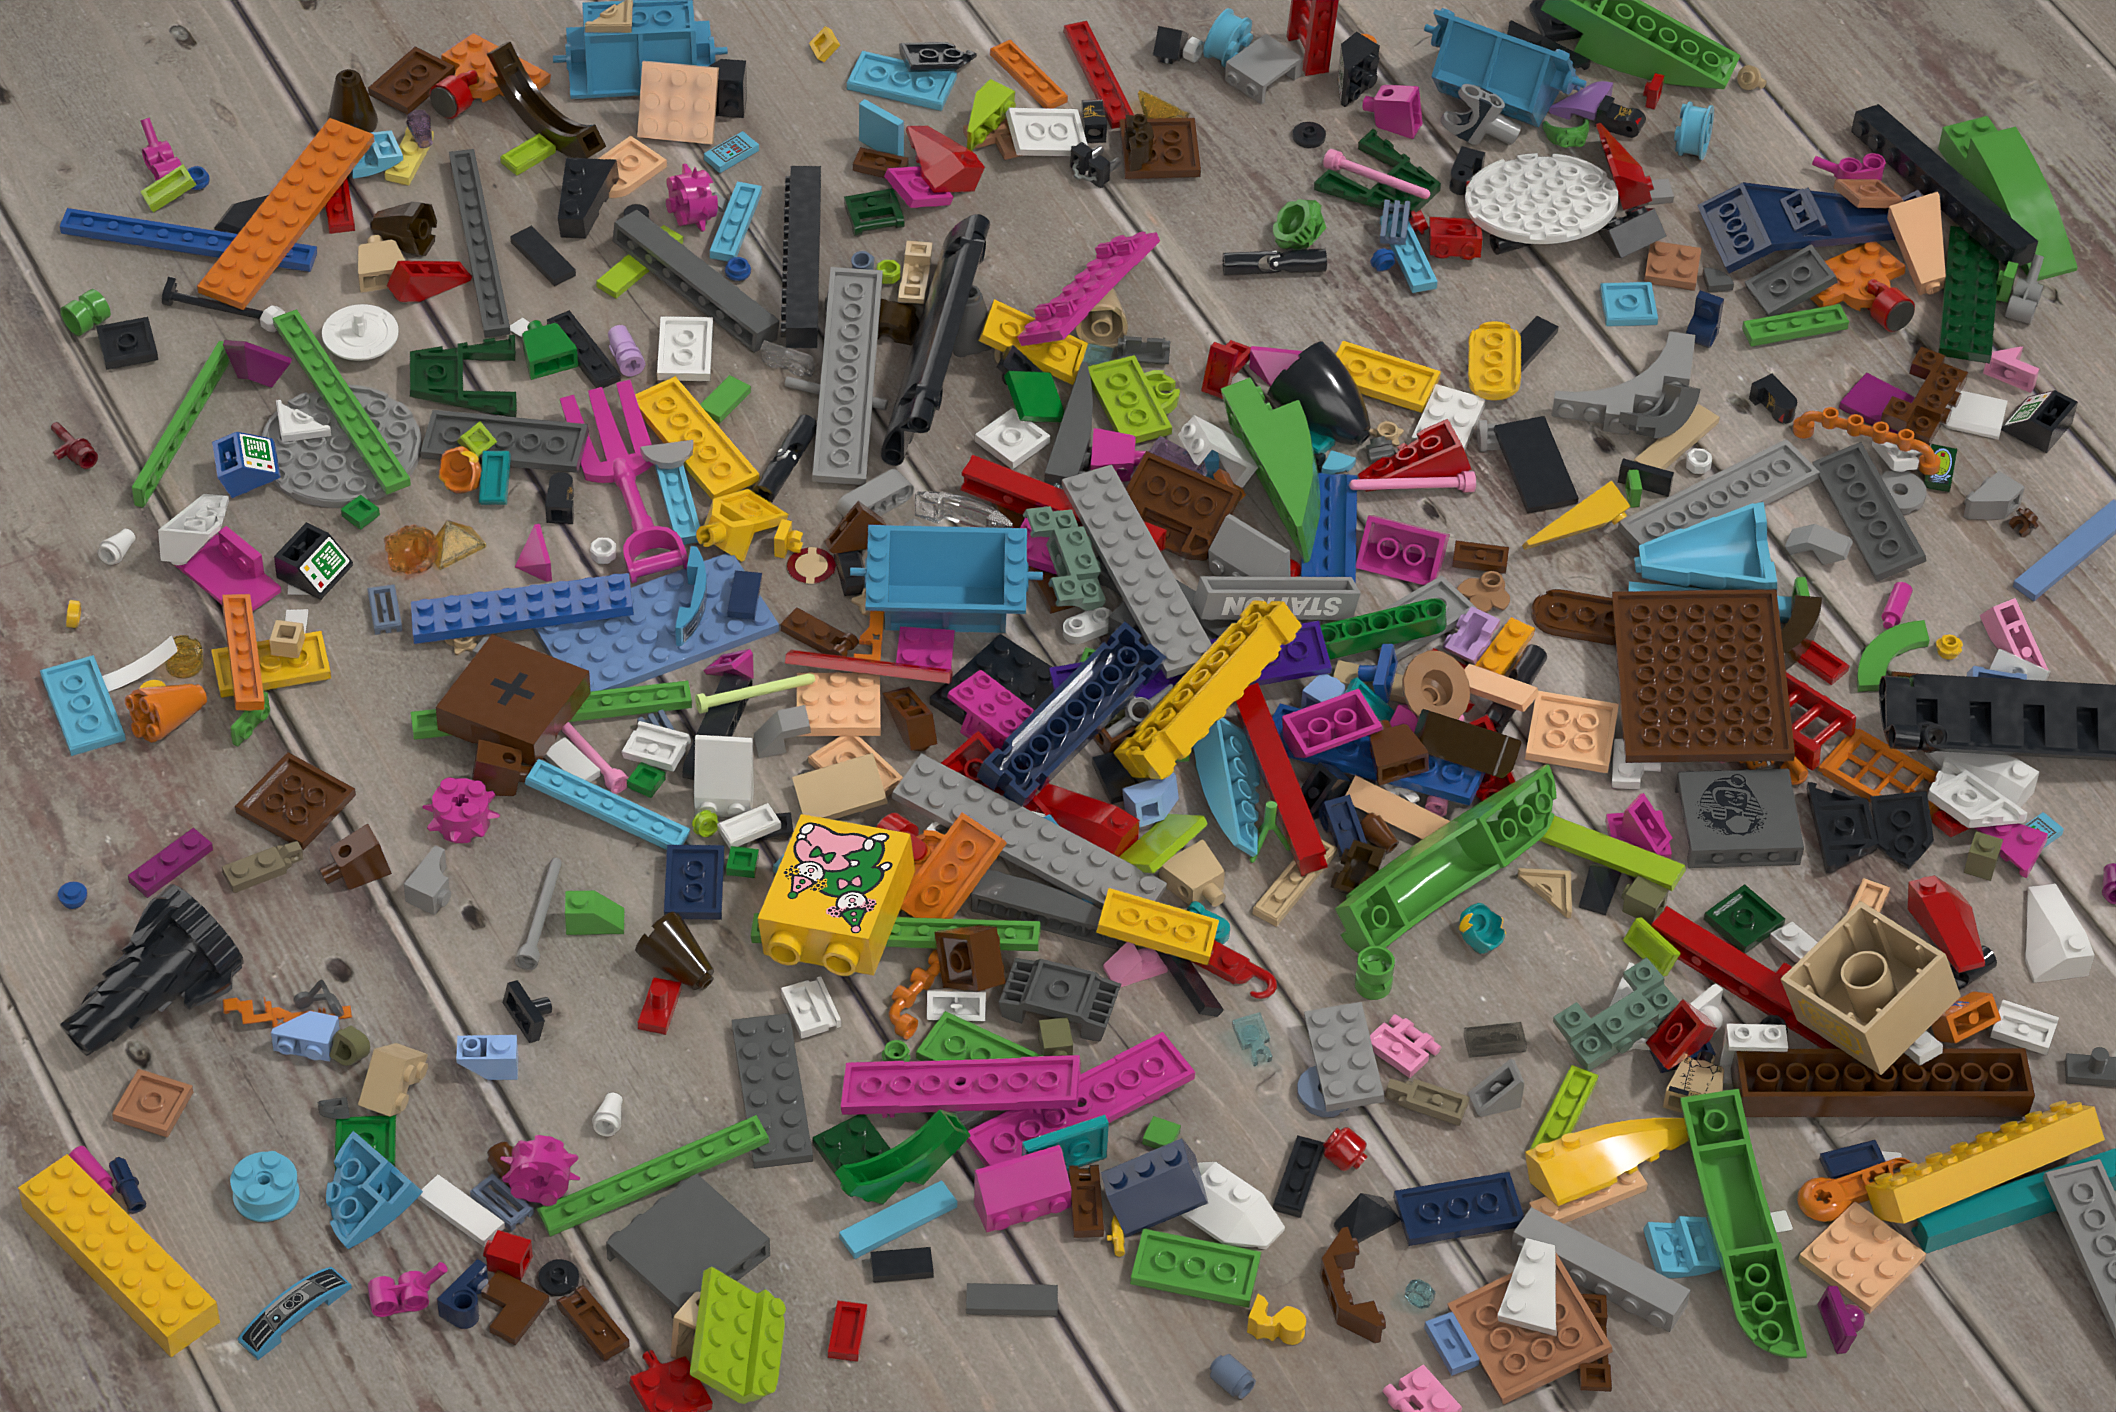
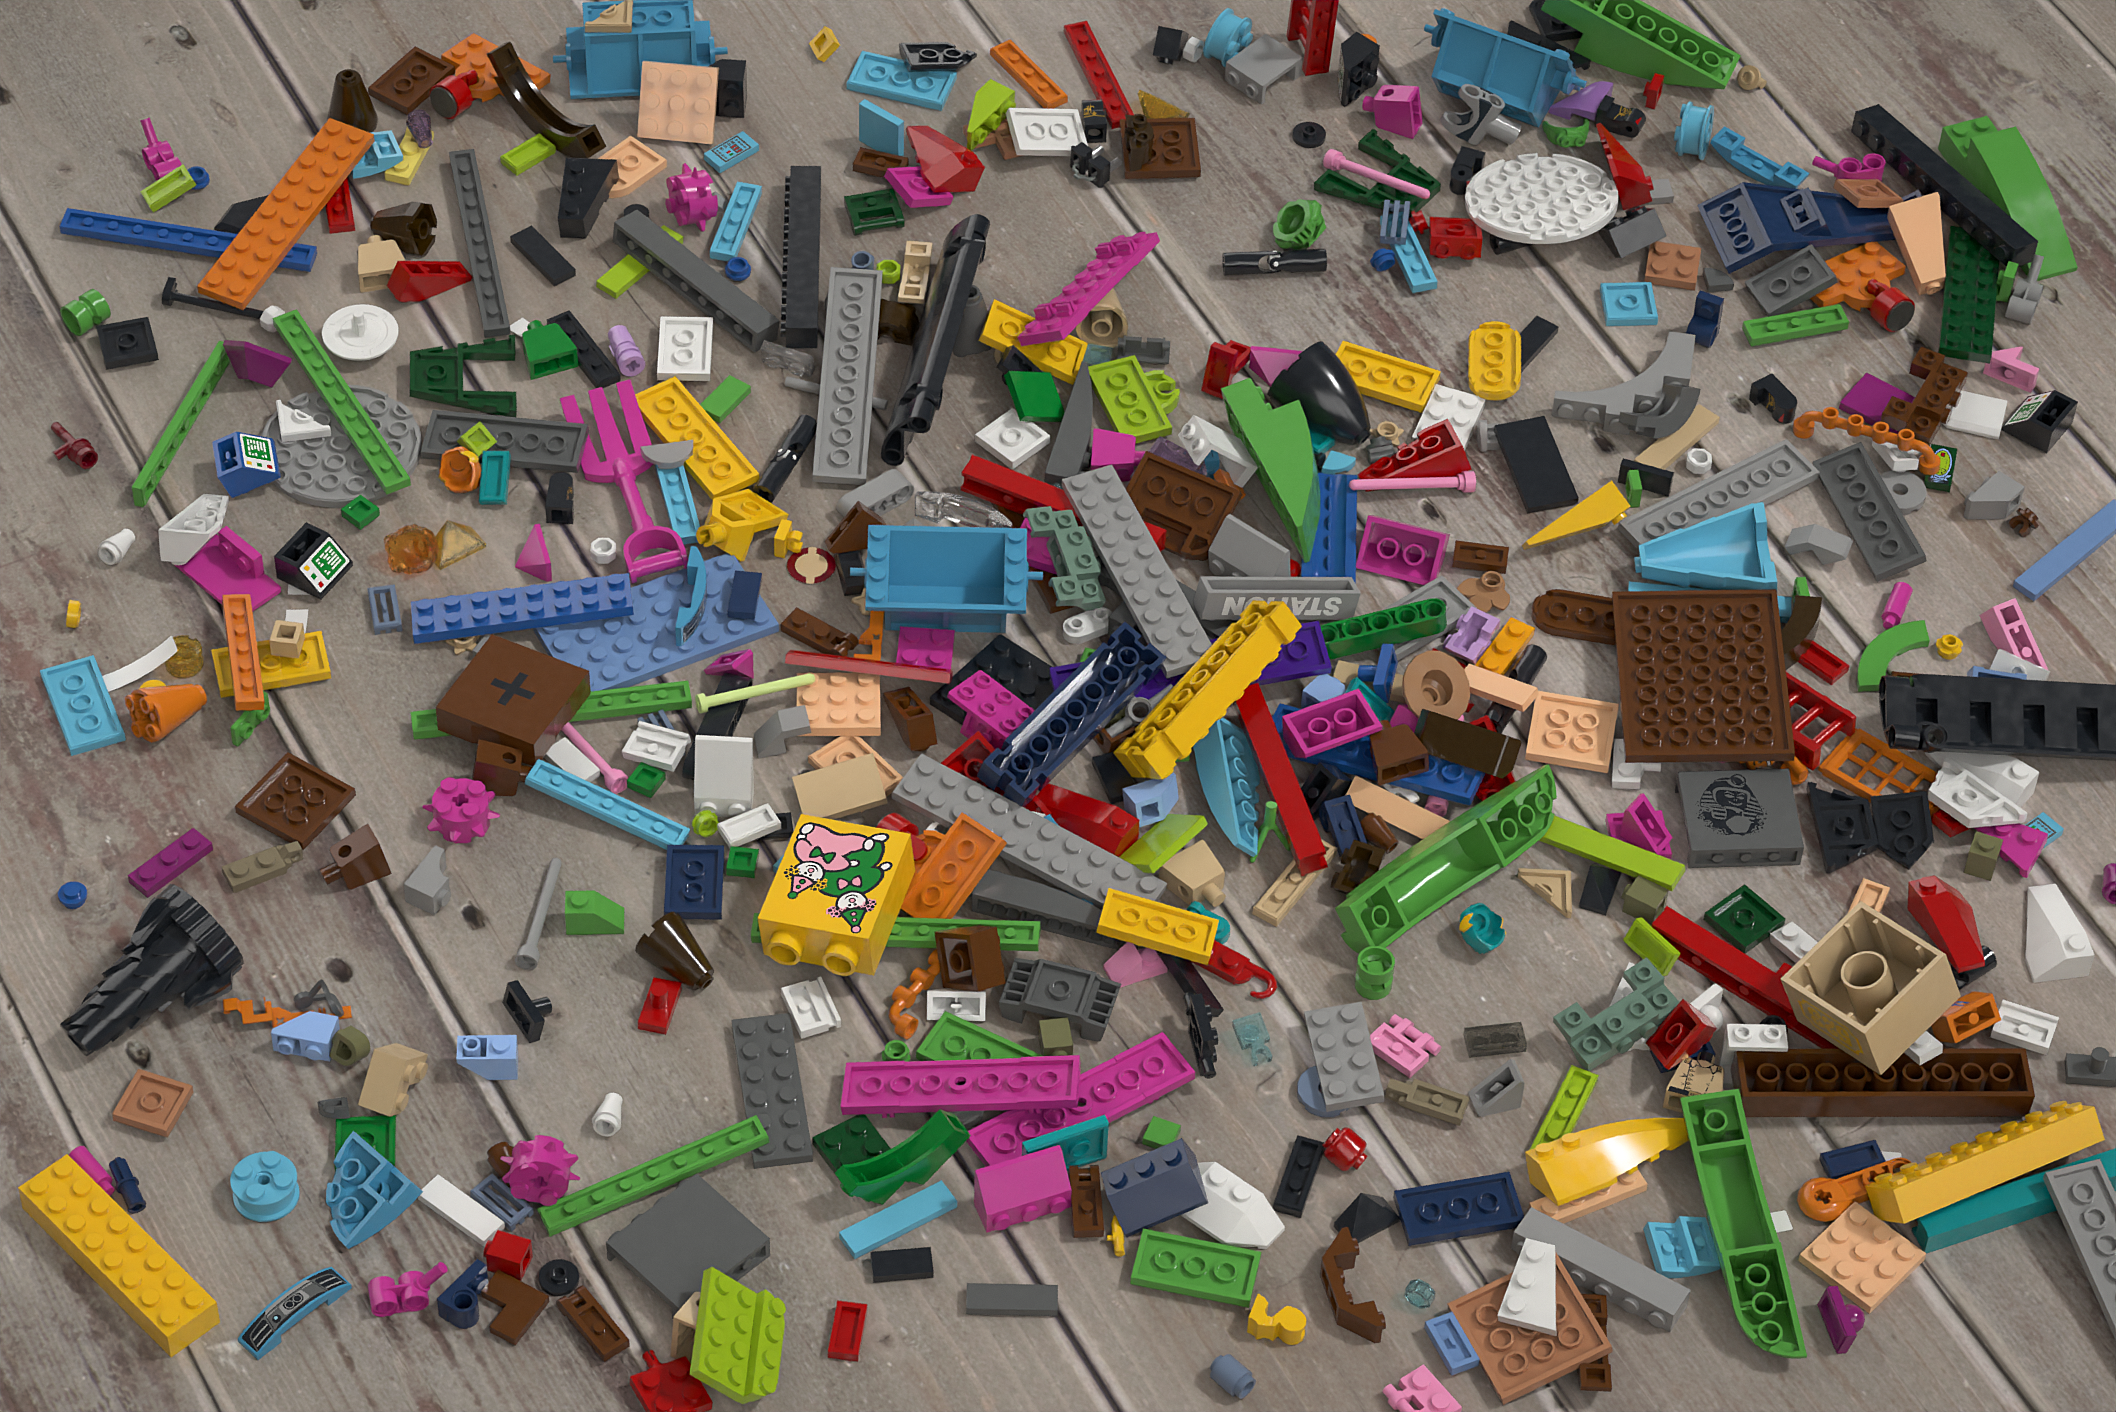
(1201, 1034): none -> black plate
(1756, 166): none -> dark azure slope

